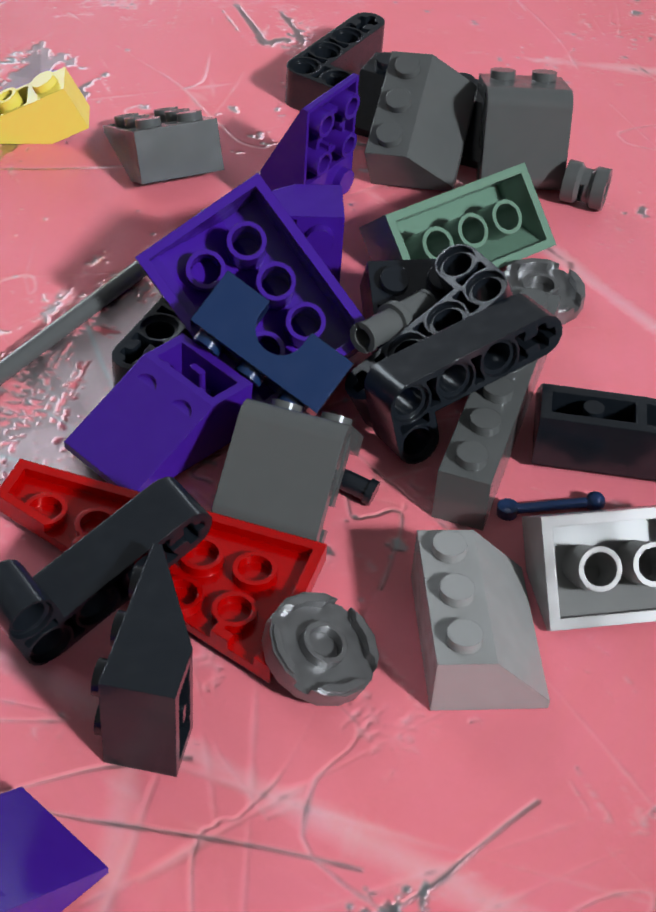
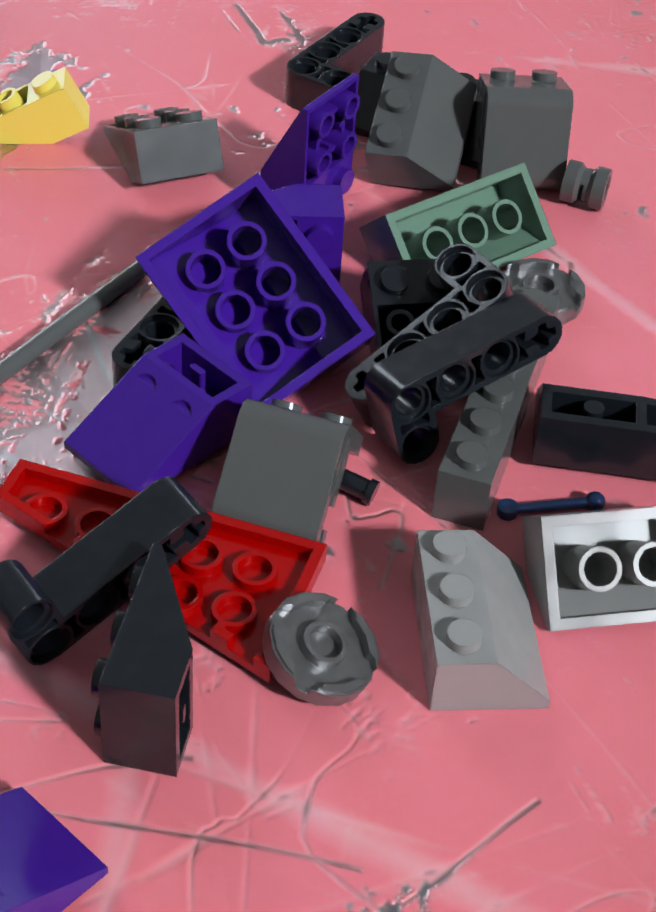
(228, 325): dark blue arch -> none
(390, 320): dark grey pin -> none

